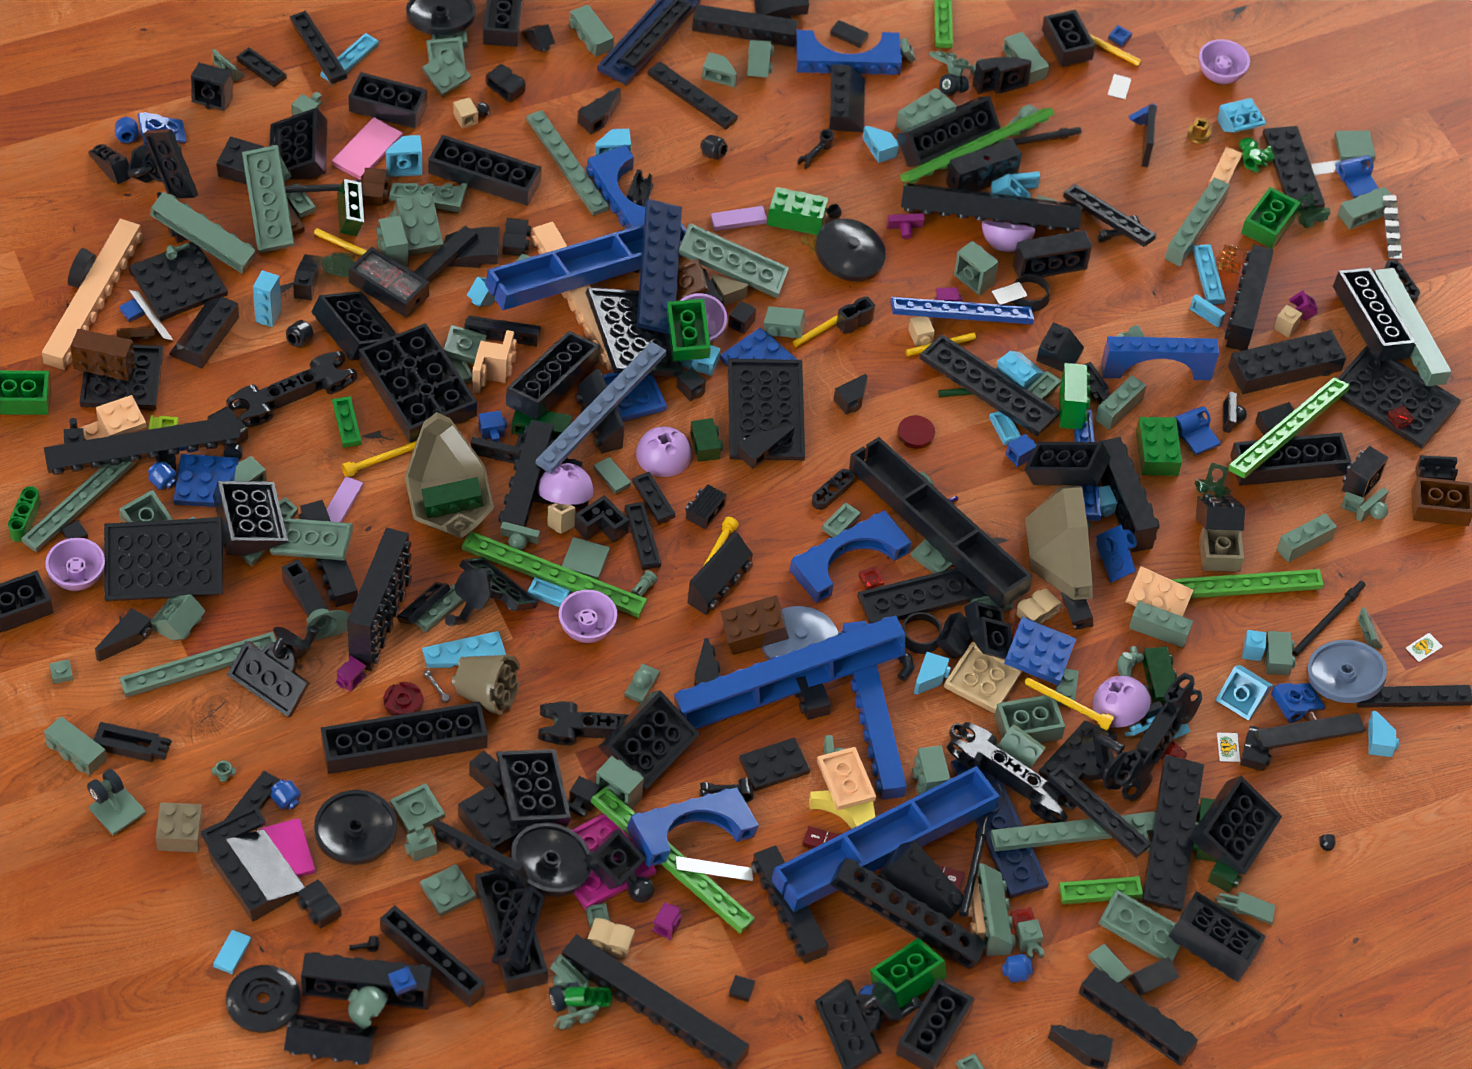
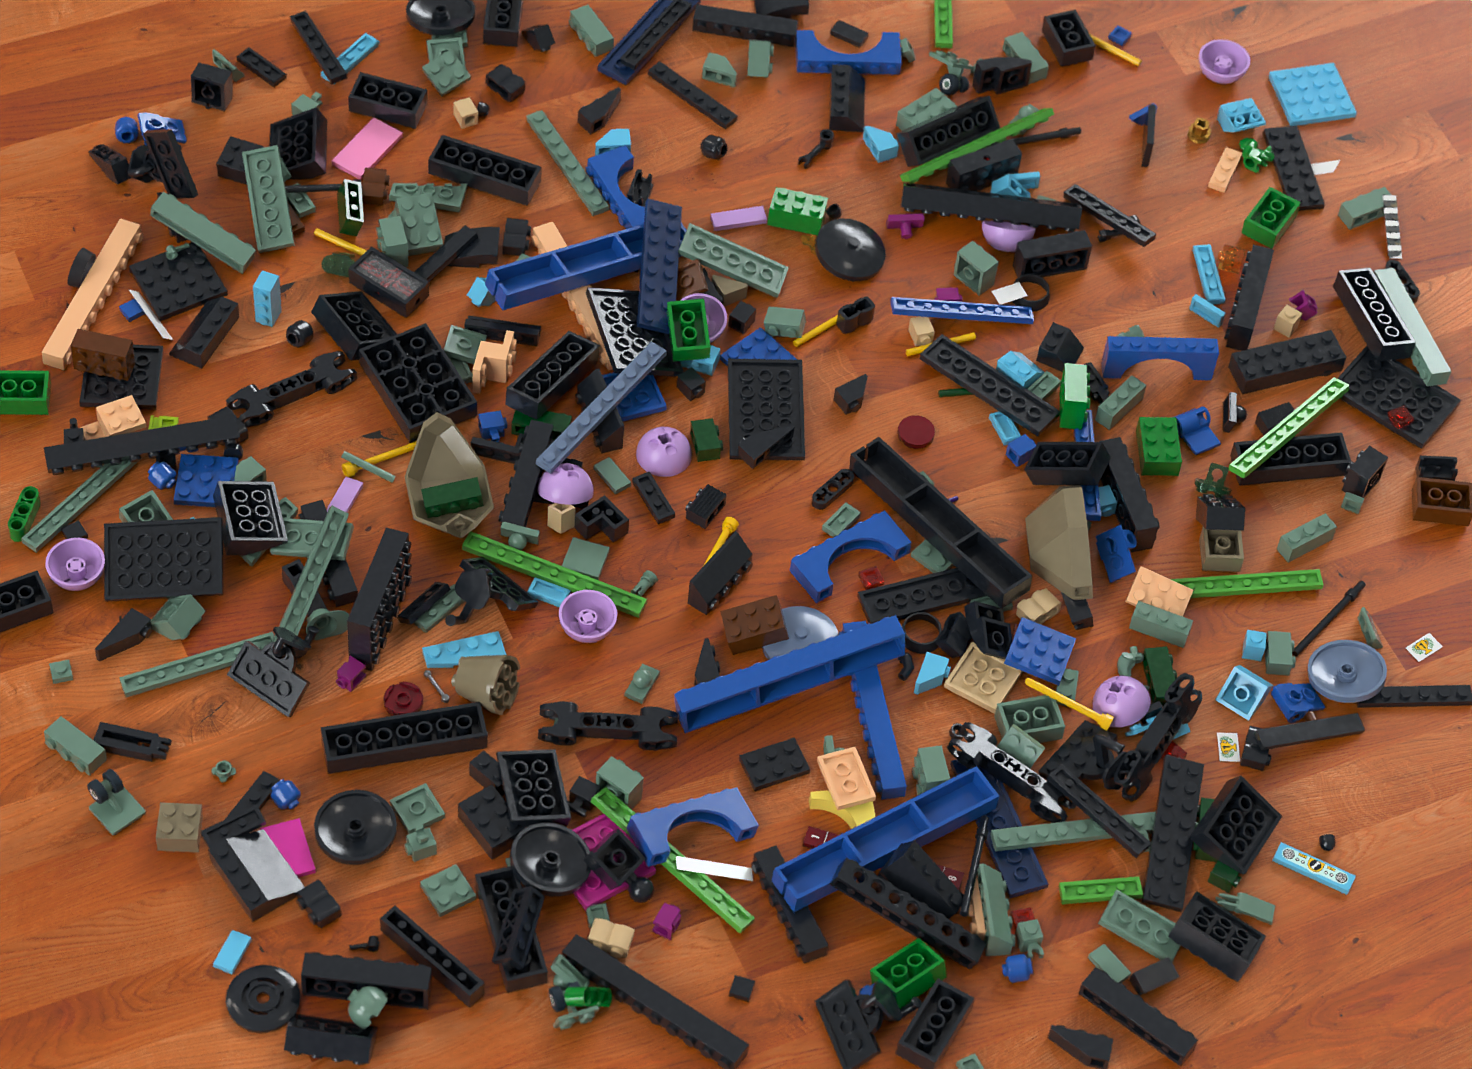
(142, 332): reddish brown plate -> none
(307, 276): black slope -> none
(313, 570): none -> sand green plate
(346, 422): green plate -> none
(369, 467): none -> sand green bar
(402, 980): blue plate -> none
(405, 157): medium azure slope -> none
(480, 852): black plate -> none
(642, 536): black tile -> none
(650, 737): black slope -> none
(743, 786): black brick -> none
(813, 699): black brick -> none
(1119, 86): white sticker -> none
(1197, 221): sand green brick -> none
(1308, 217): clear green bracket -> none
(1312, 94): none -> medium azure plate
(1314, 868): none -> tile
(1354, 144): sand green tile -> none
(1357, 175): blue piece -> none
(1374, 506): sand green tile -> none
(1381, 736): medium azure slope -> none

